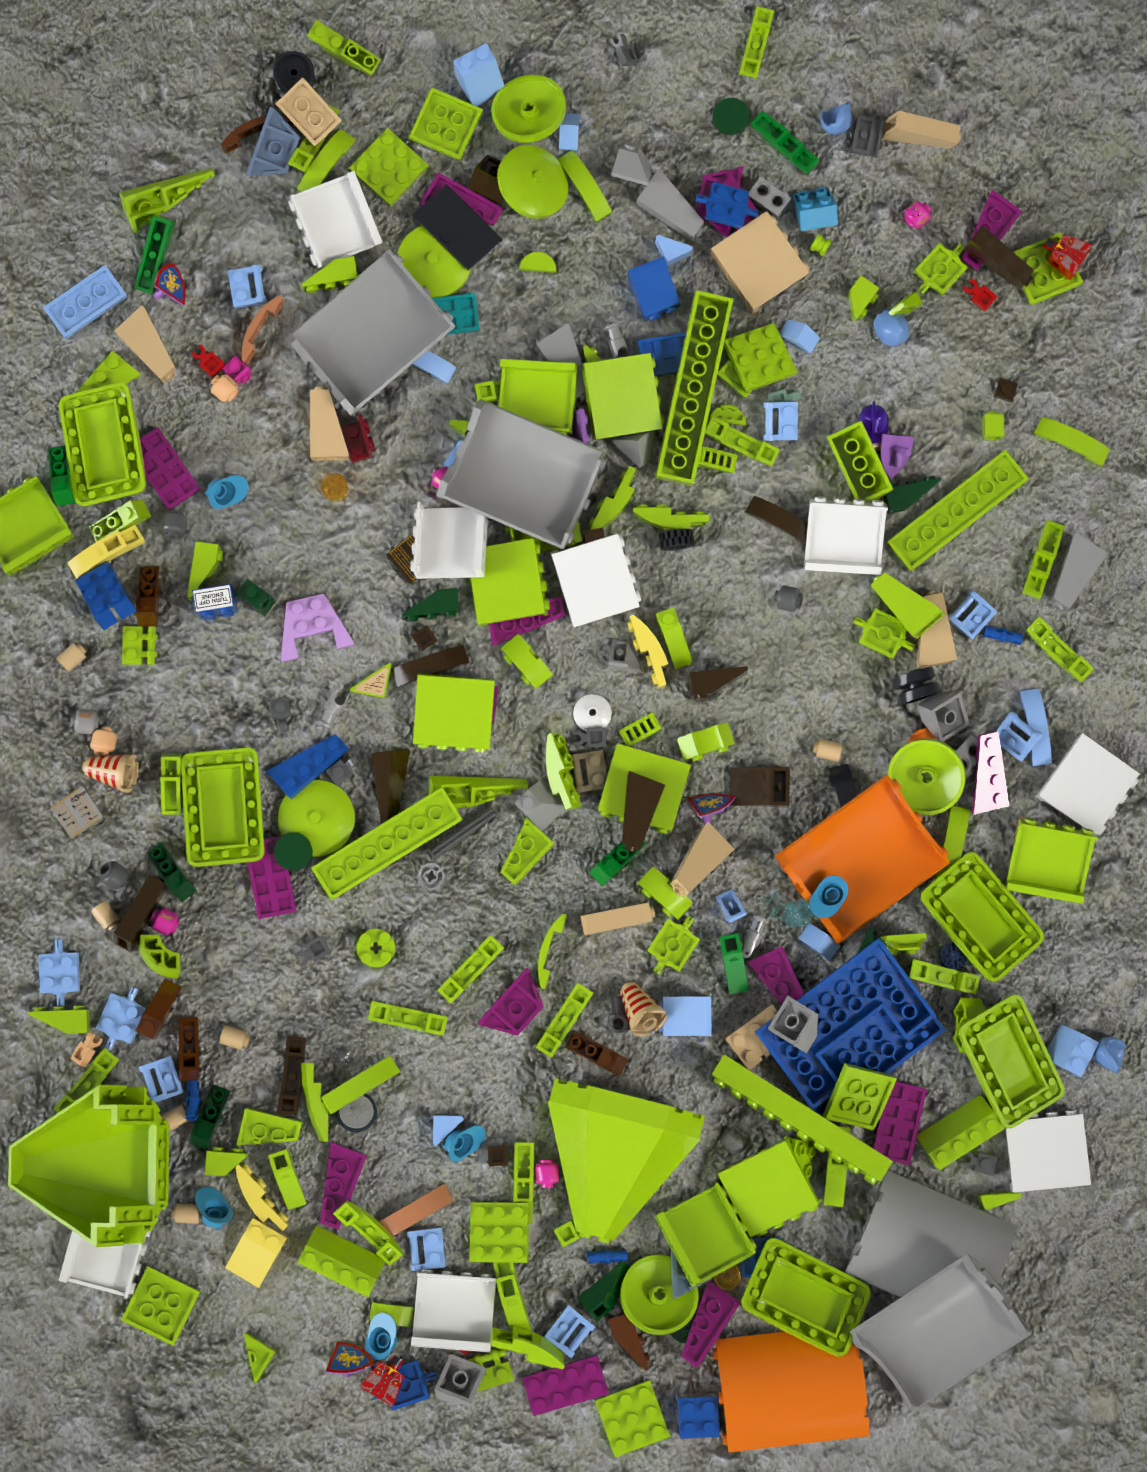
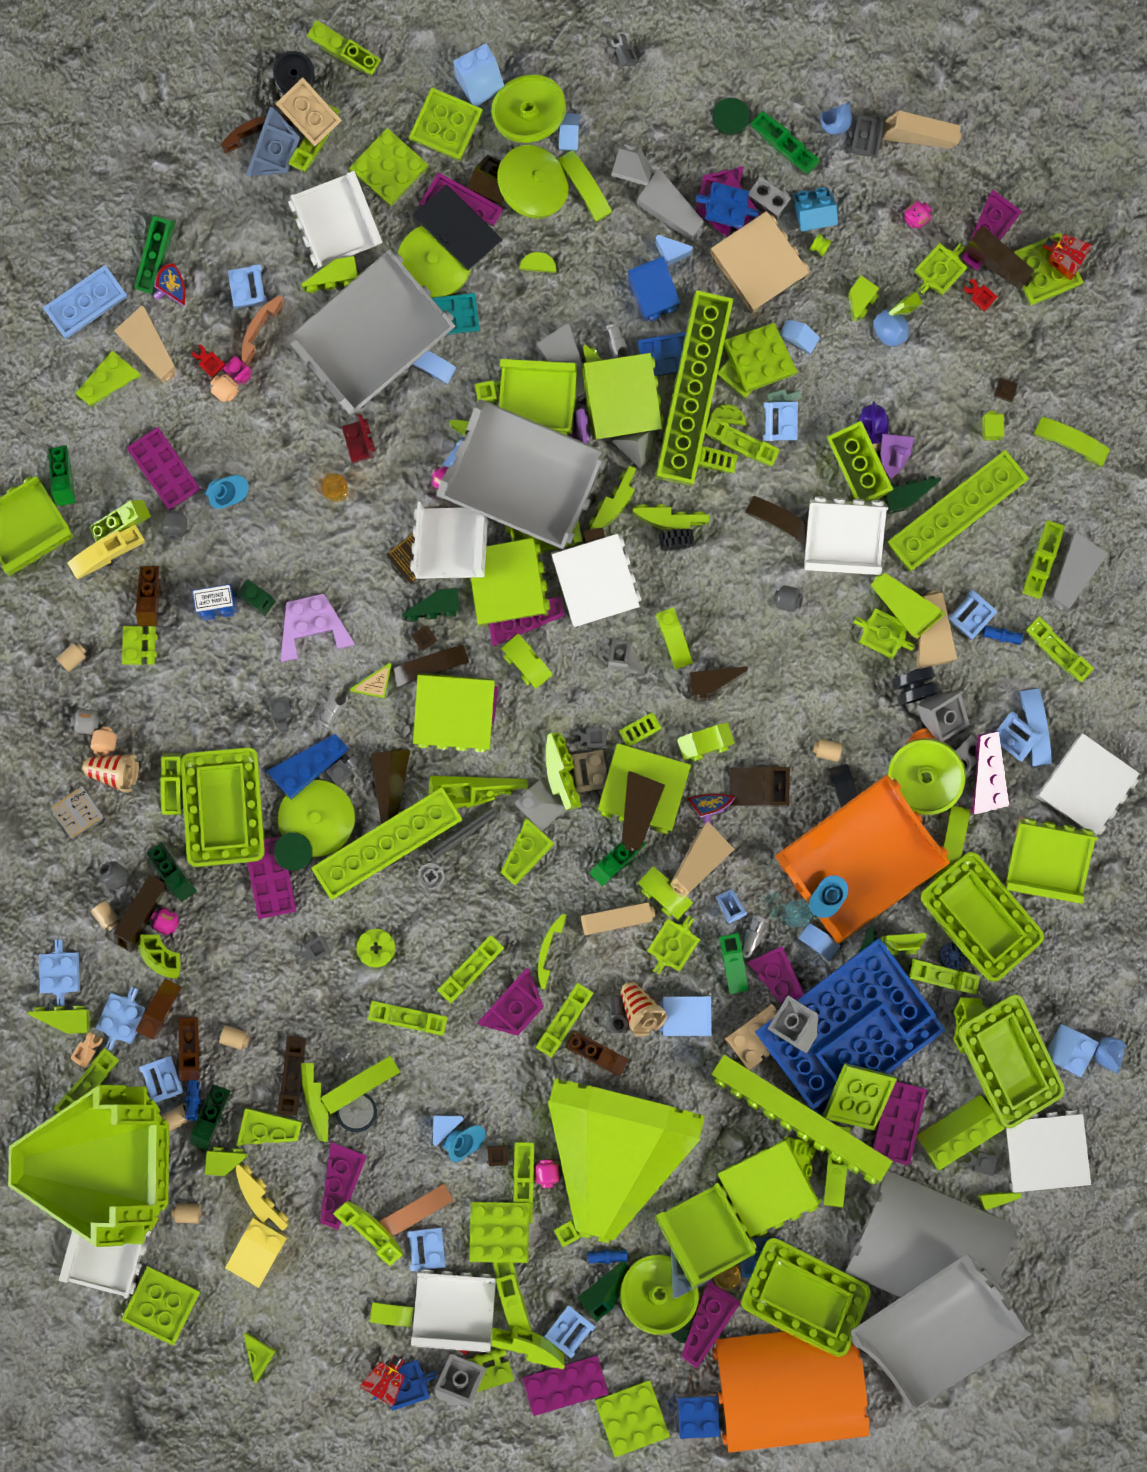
(102, 444): lime wedge -> none
(105, 590): blue piece -> none
(159, 197): lime wedge -> none
(204, 564): lime slope -> none
(213, 1207): dark azure piece -> none
(287, 1178): lime slope -> none
(325, 430): tan slope -> none
(326, 160): lime slope -> none
(341, 1261): lime slope -> none
(348, 1359): shield -> none
(381, 1336): dark azure piece -> none
(584, 705): white dish -> none
(626, 1335): reddish brown slope -> none
(647, 643): light yellow slope -> none
(756, 42): lime slope -> none

